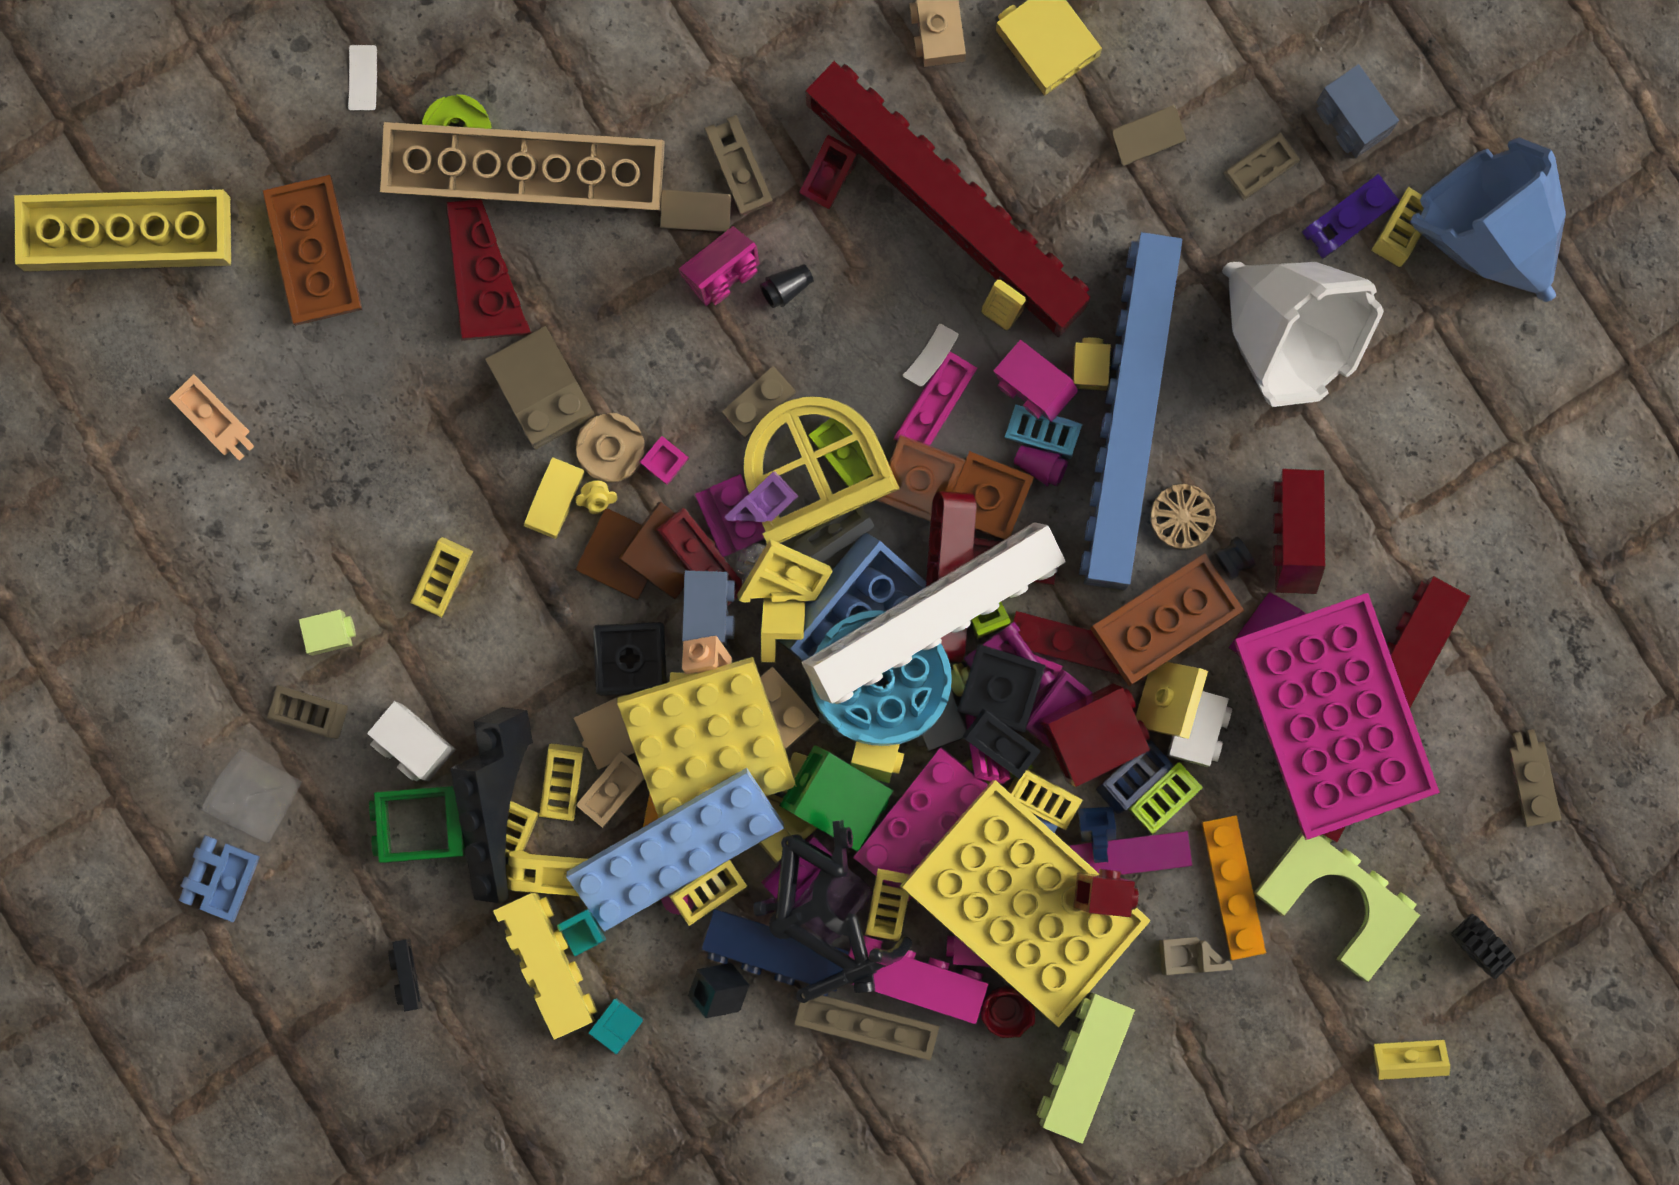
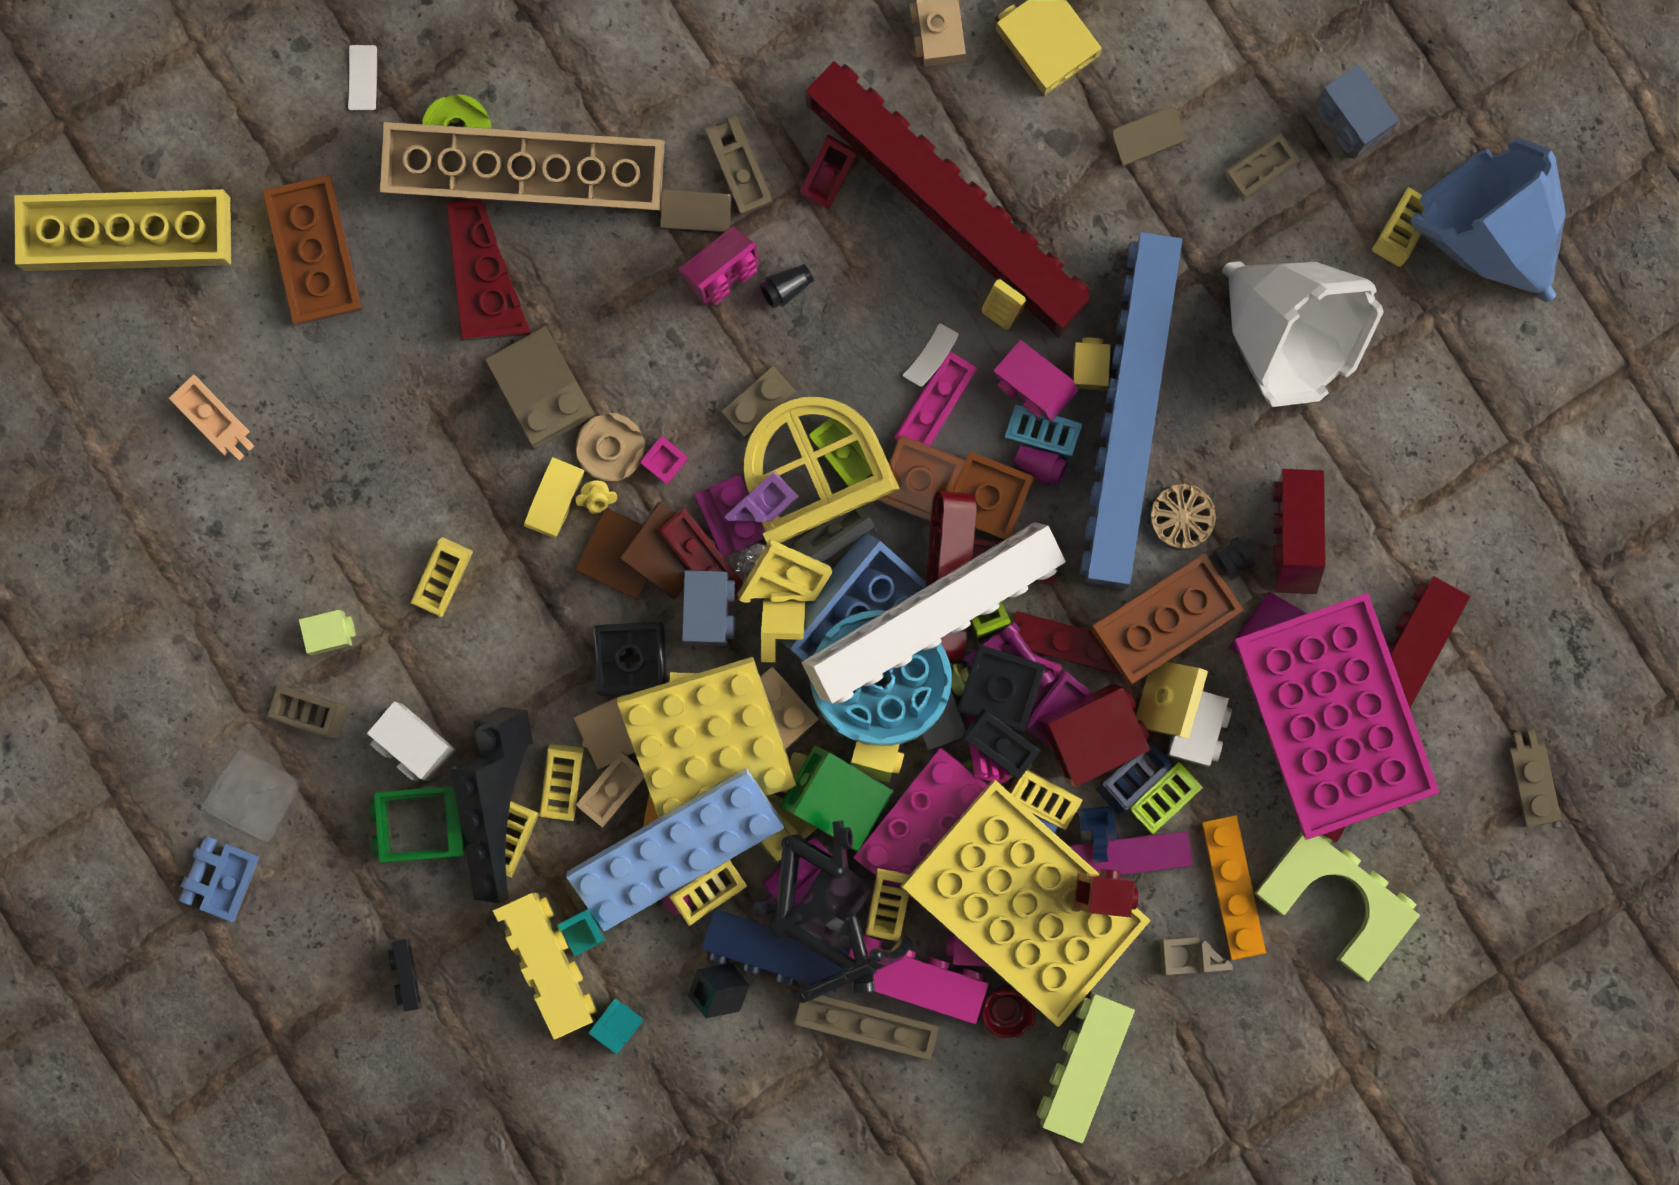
(549, 873): light yellow plate -> none
(704, 655): light nougat bracket -> none
(1351, 215): dark purple plate -> none
(1411, 1059): light yellow plate -> none
(1483, 946): black tyre -> none

